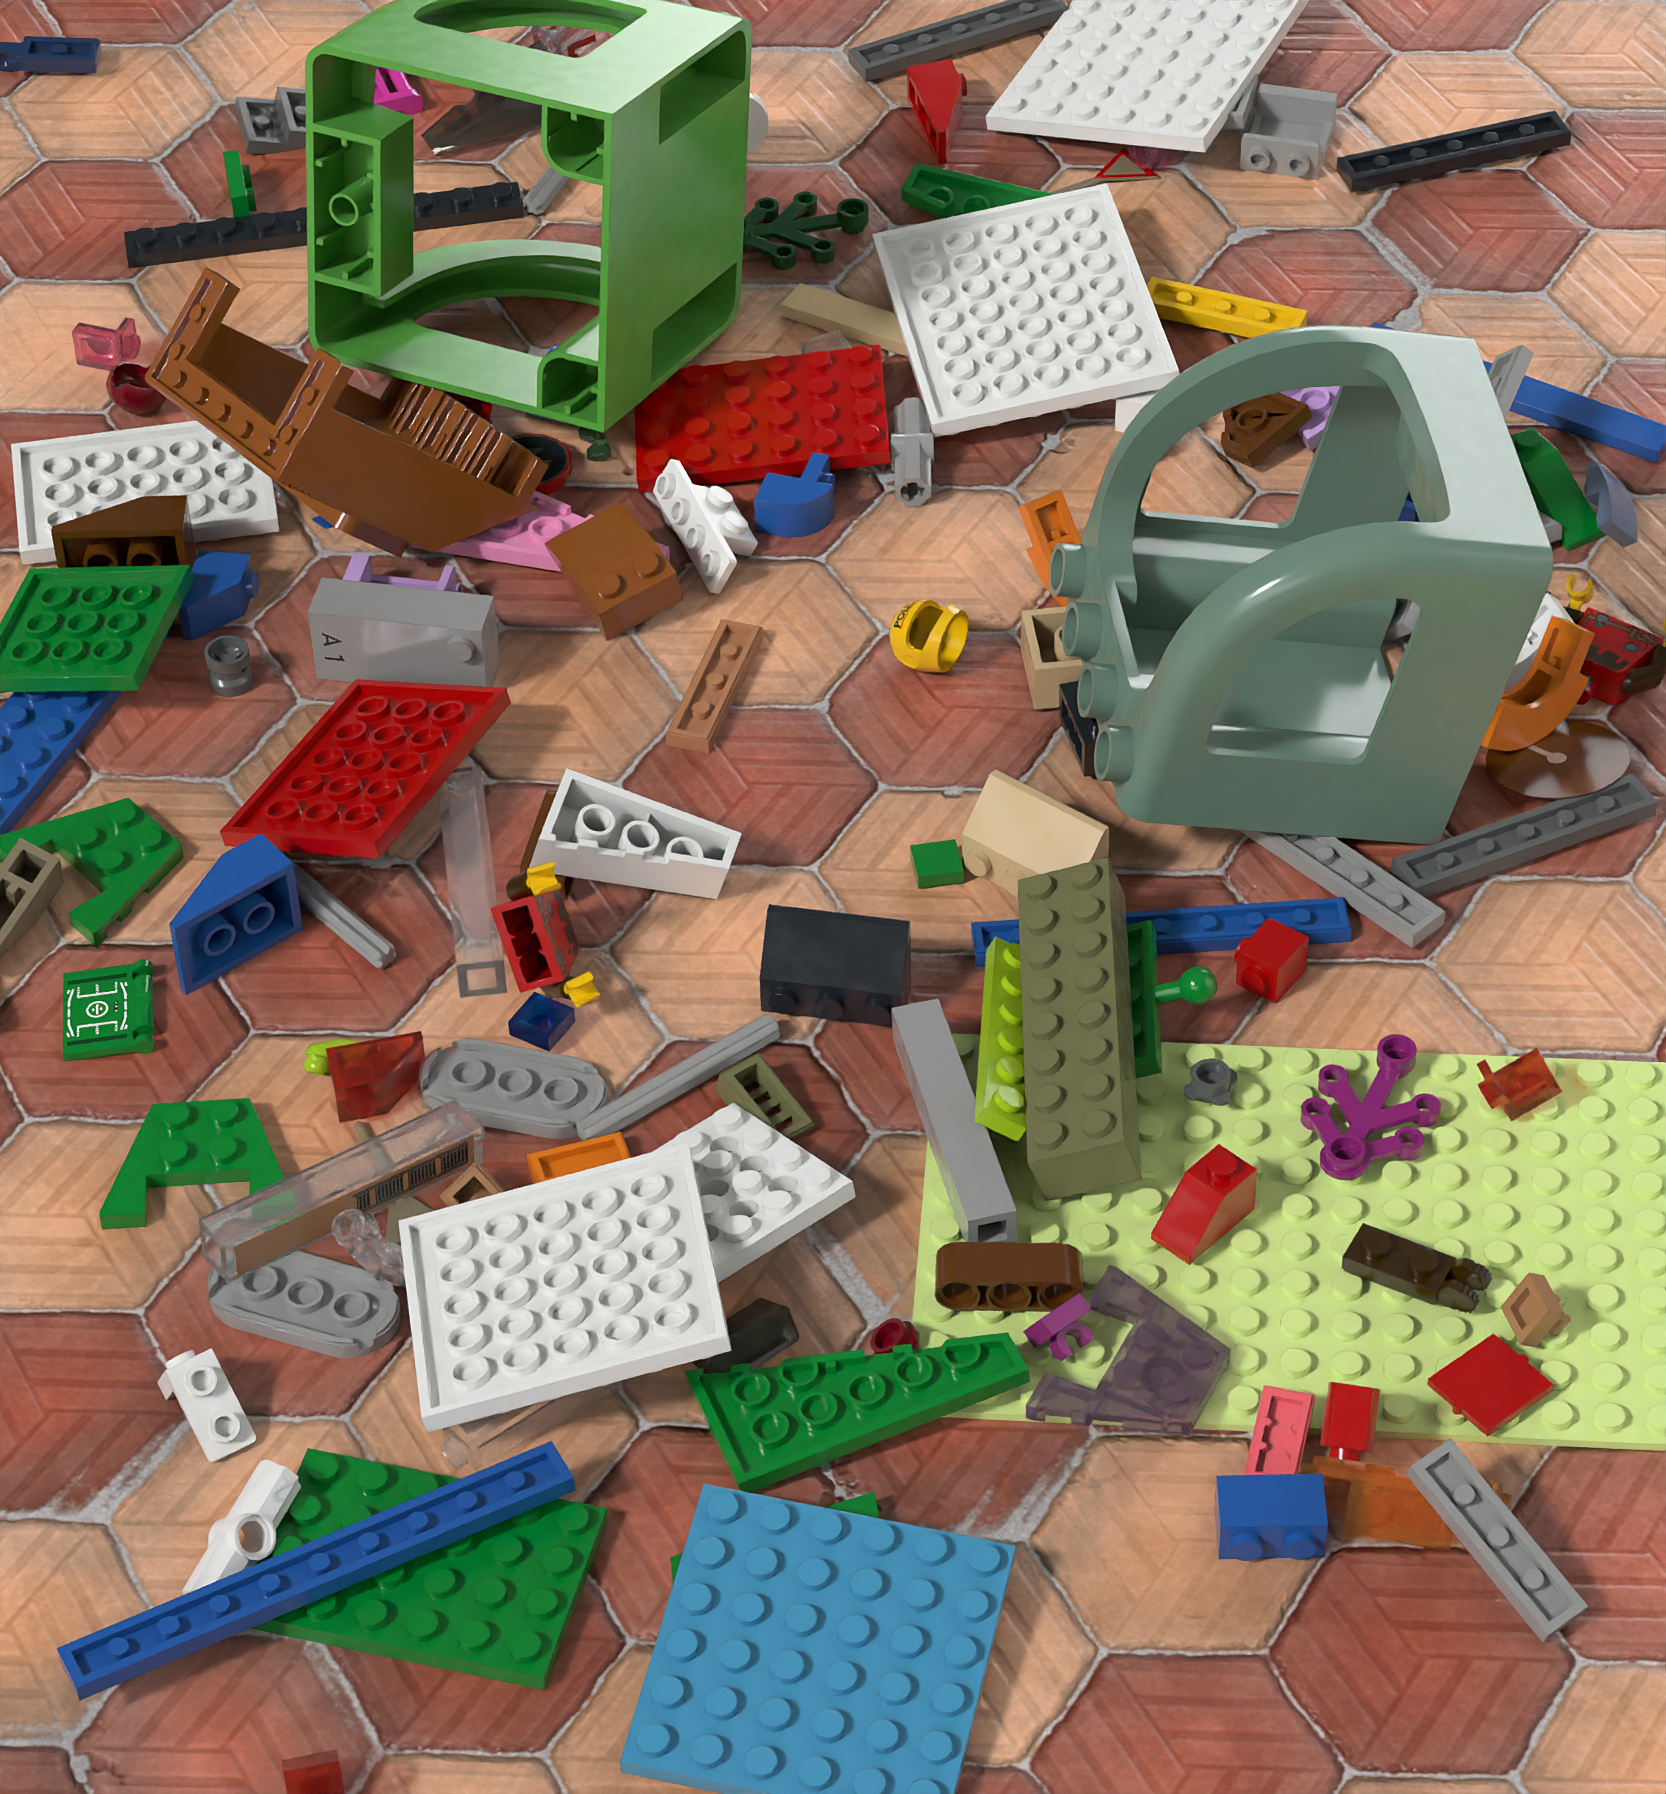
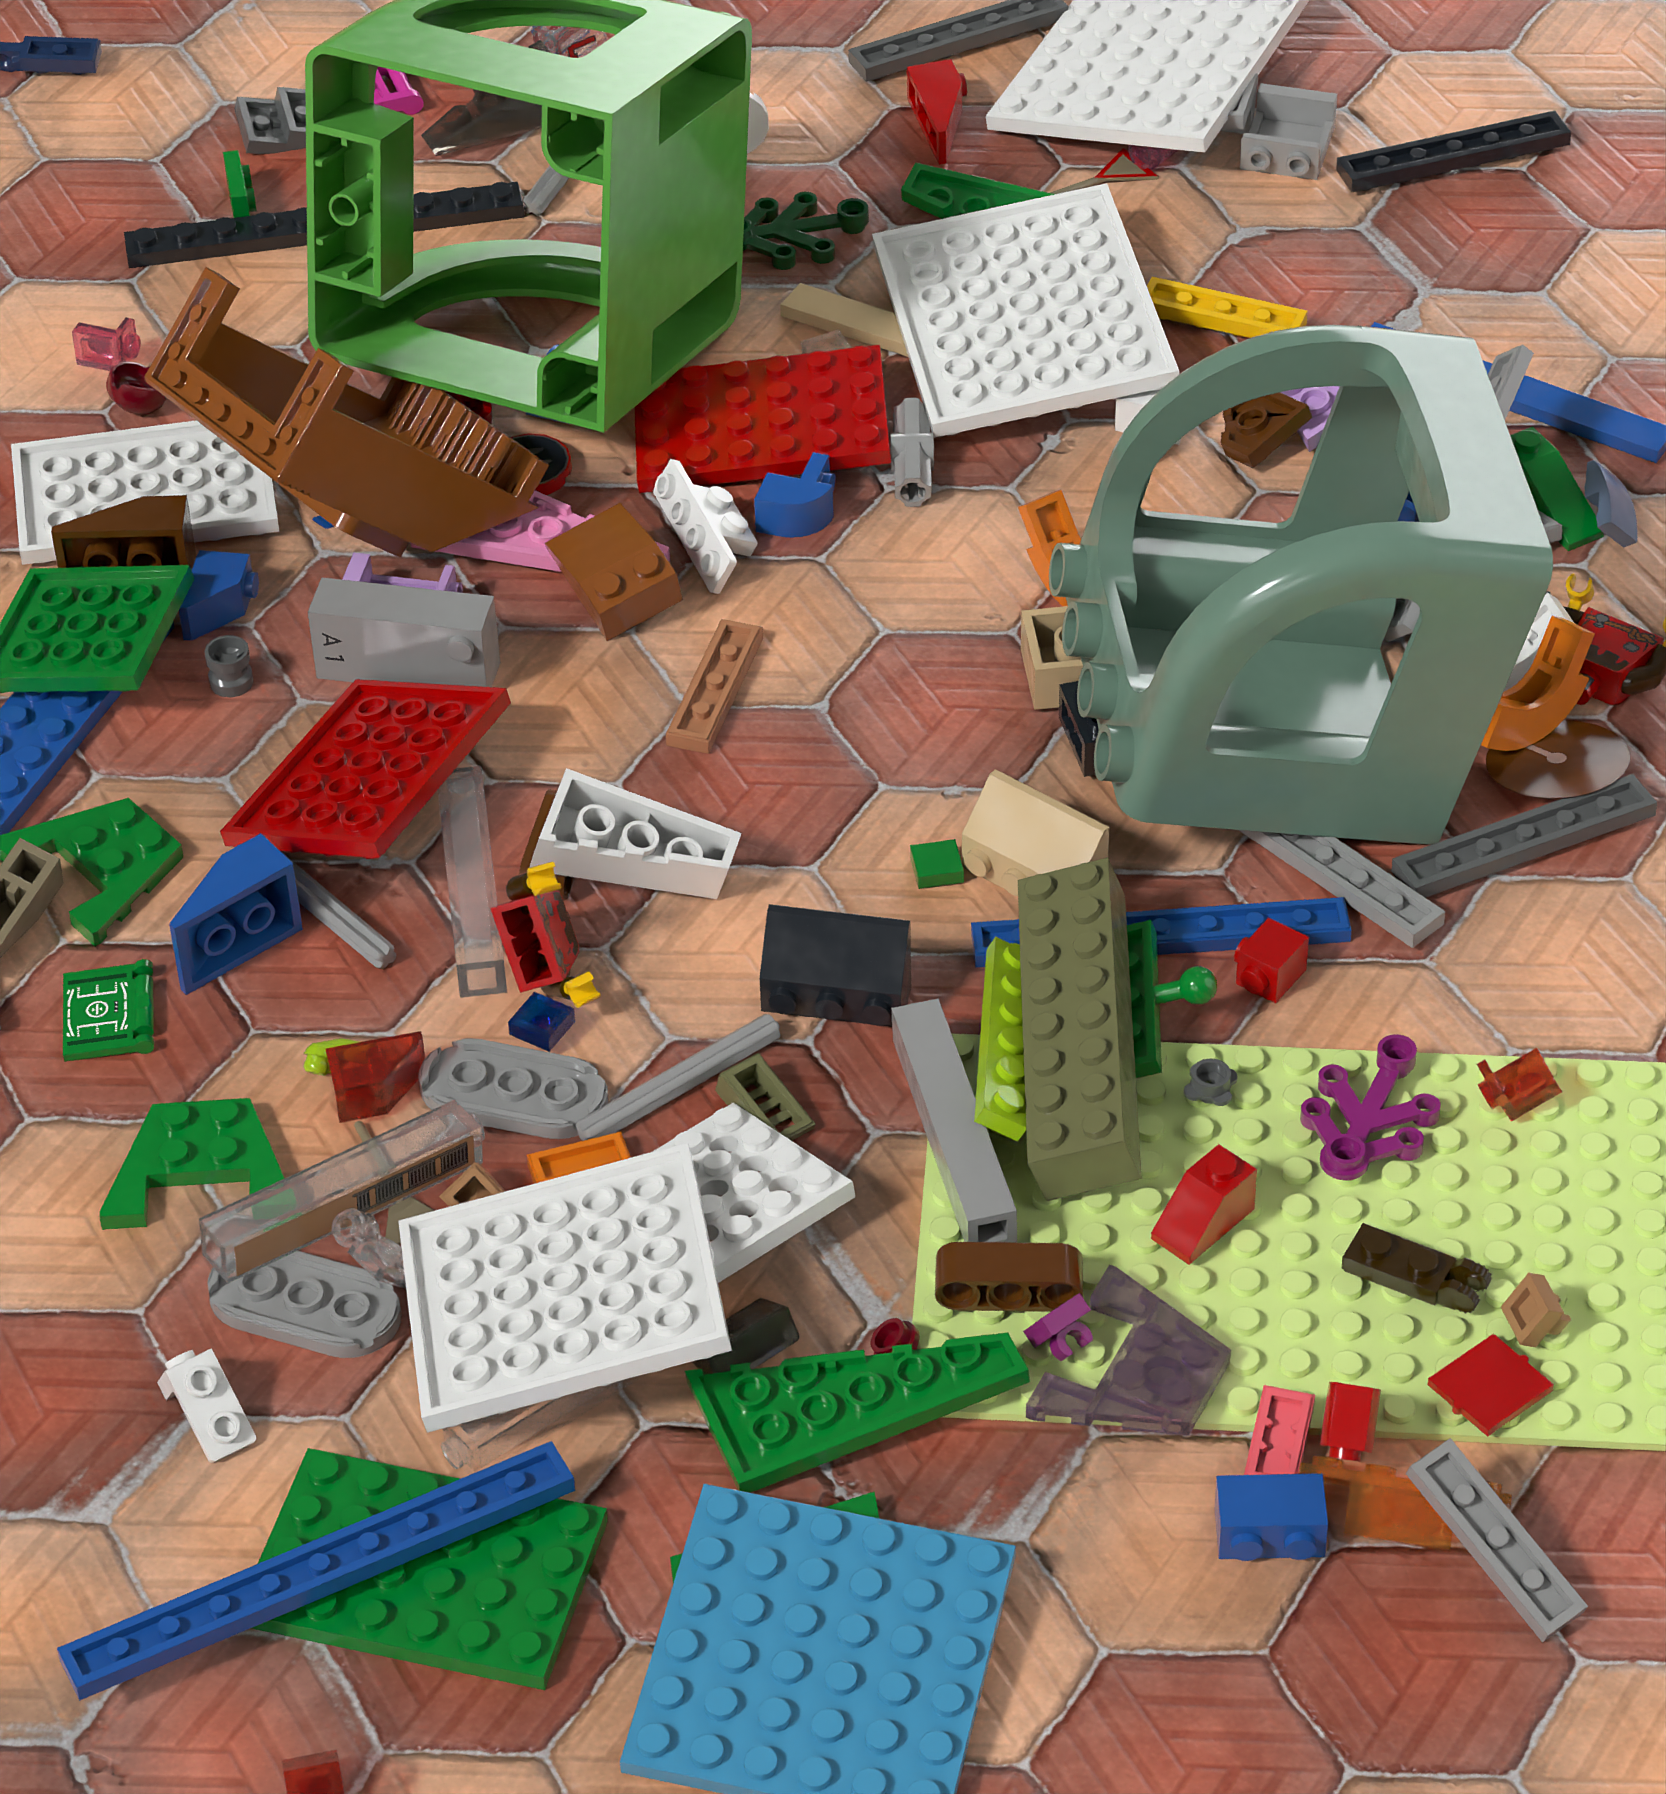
(257, 1515): white piece -> none
(600, 449): clear green piece -> none
(928, 635): yellow helmet -> none

